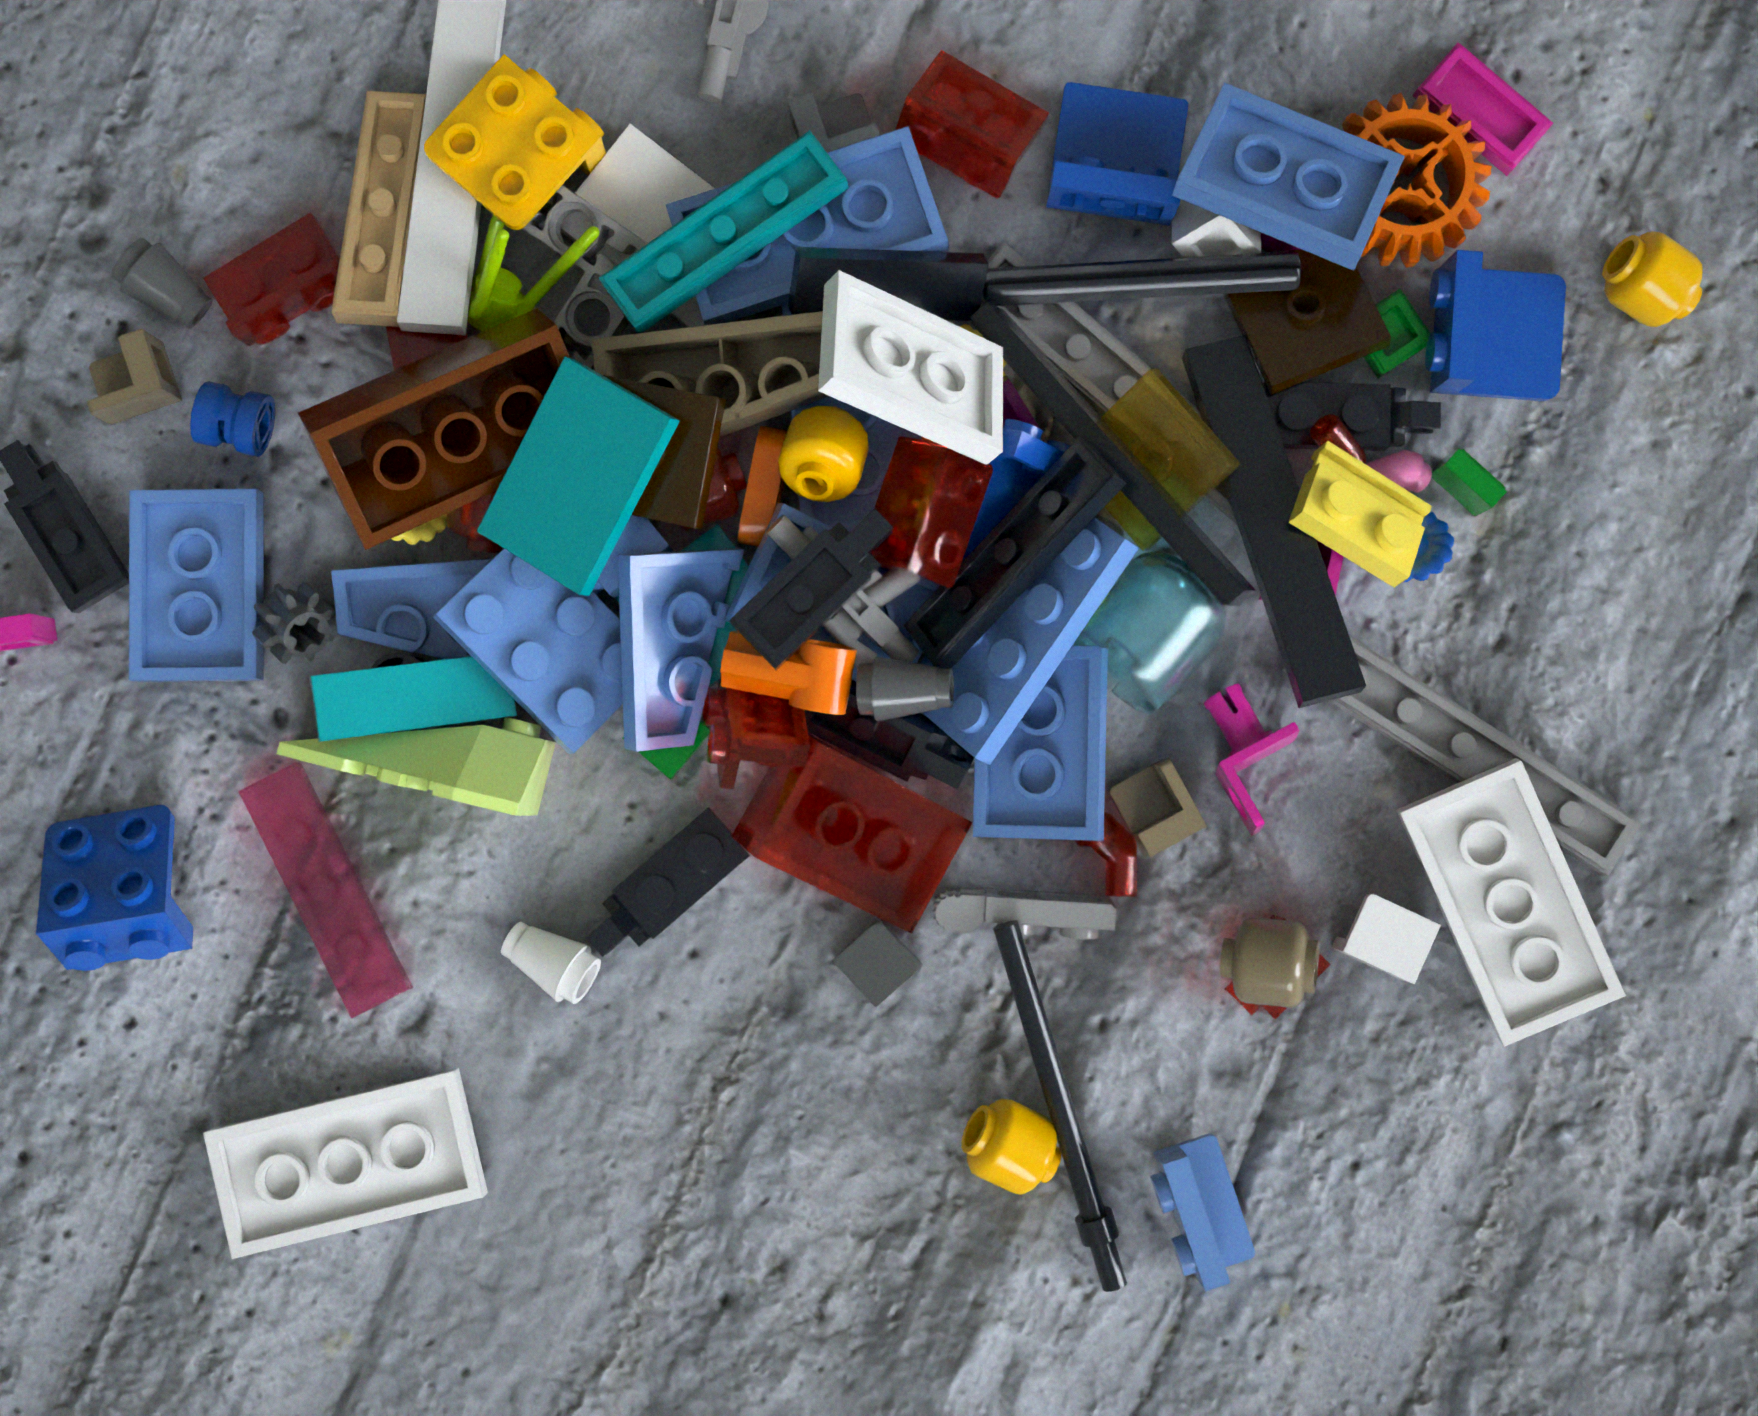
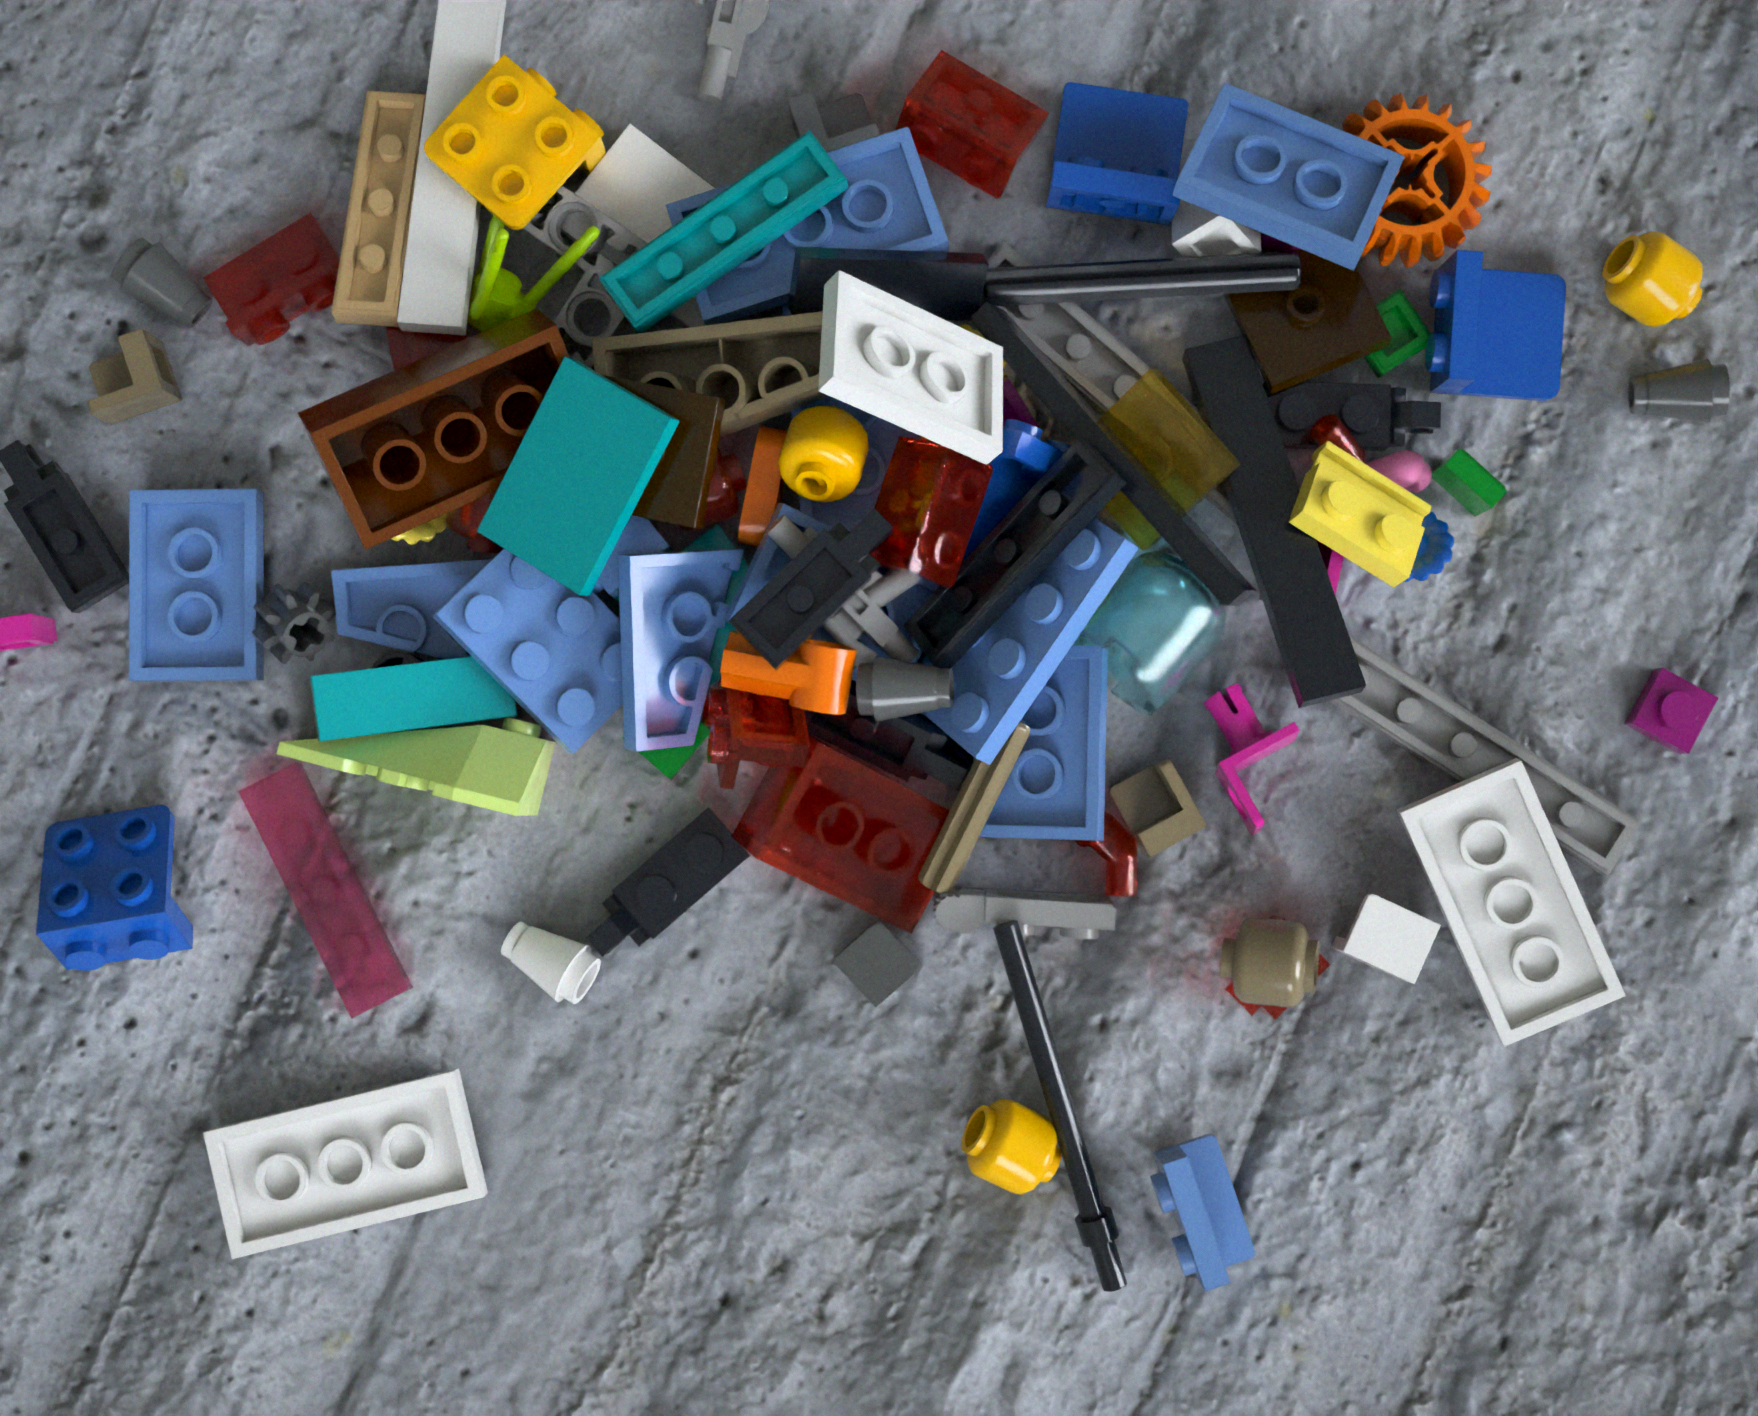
(232, 418): blue wheel -> none
(970, 814): none -> dark tan axle
(1495, 109): dark pink tile -> none
(1671, 711): none -> magenta plate
(1682, 392): none -> dark grey cone

